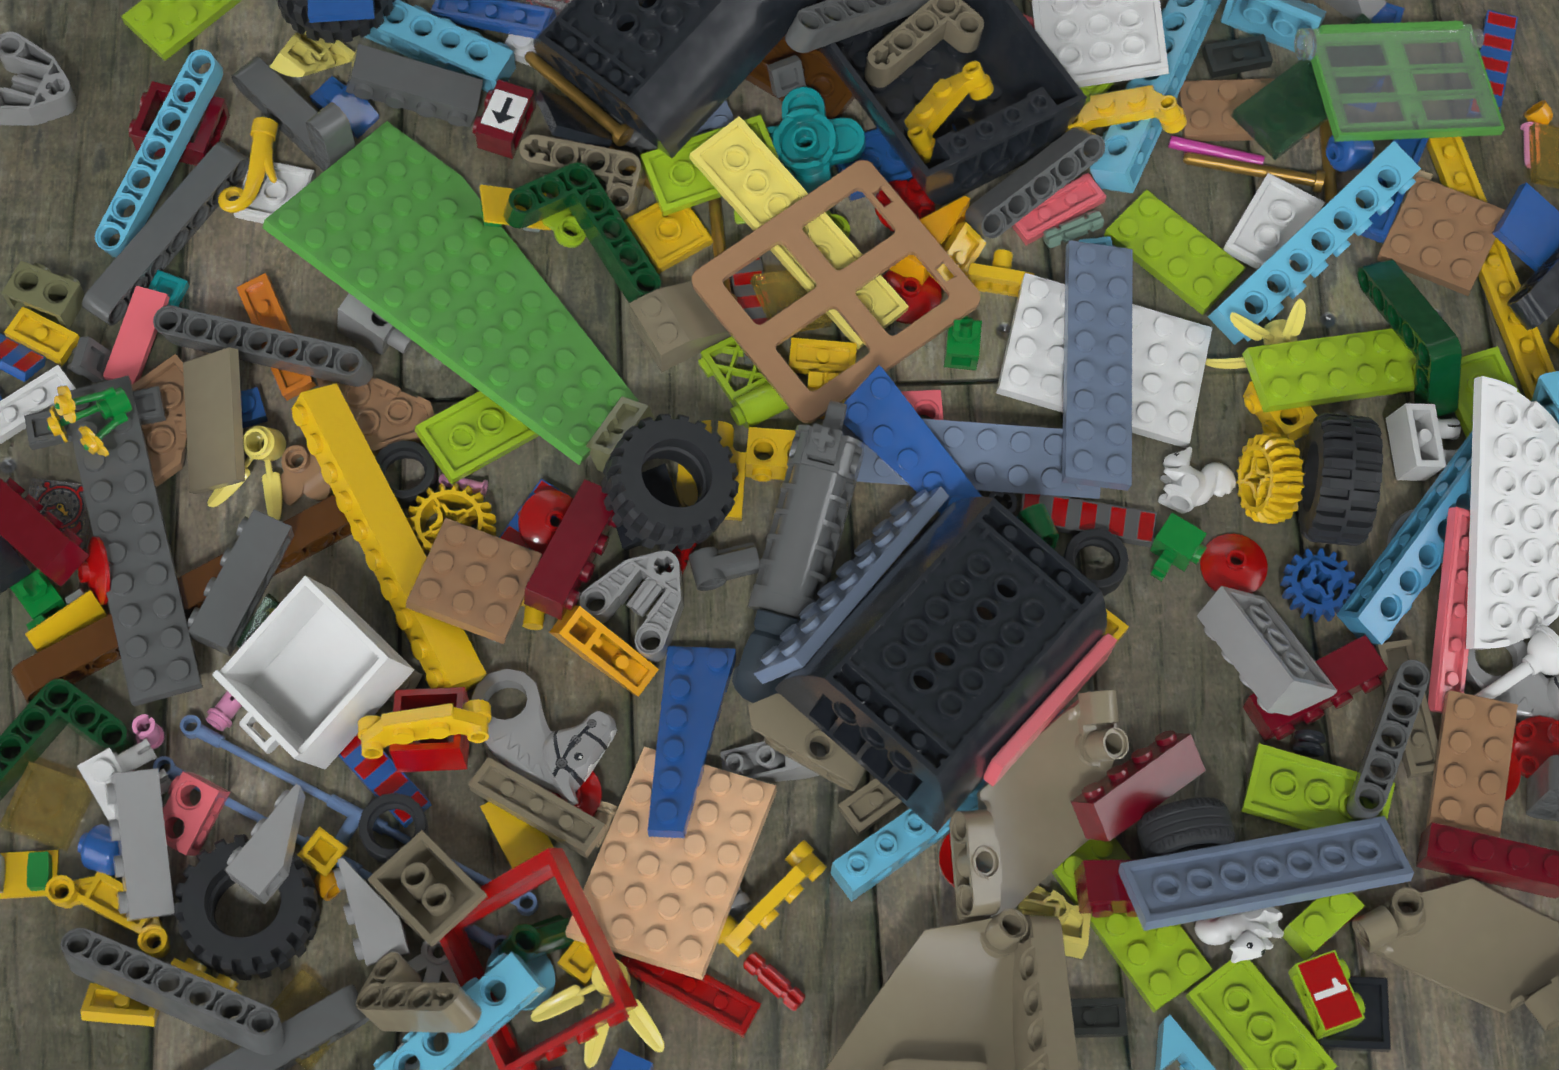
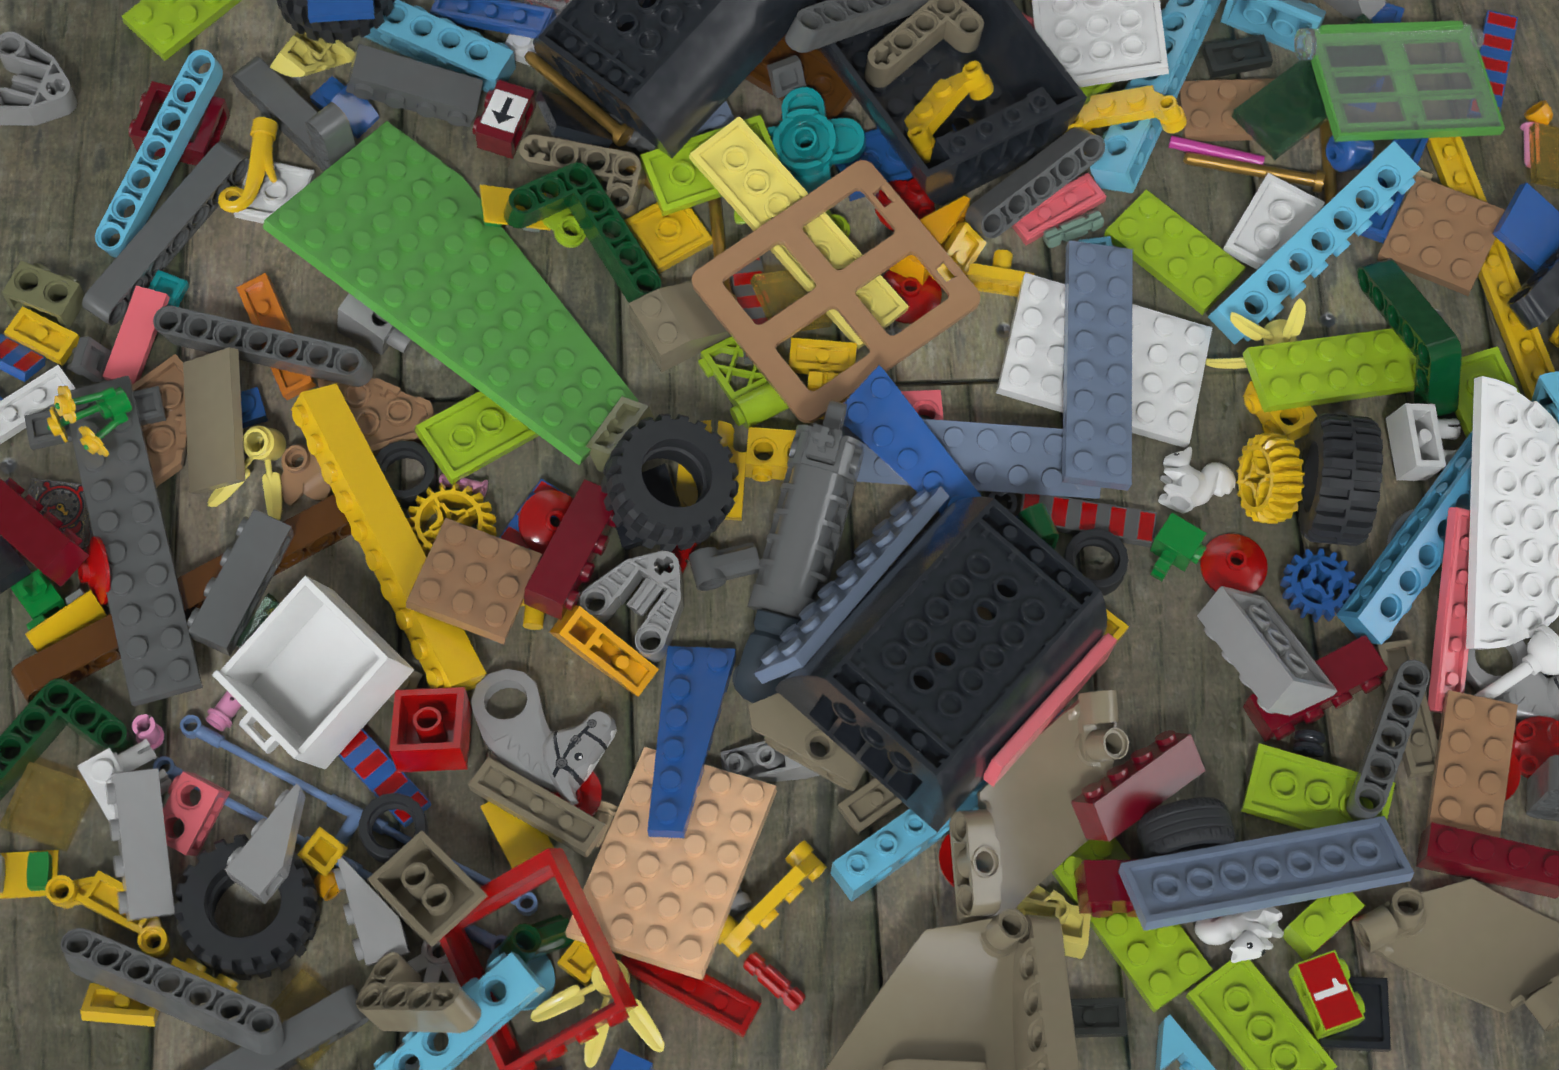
(98, 850): blue head -> none
(424, 723): yellow plate -> none
(963, 344): green brick -> none

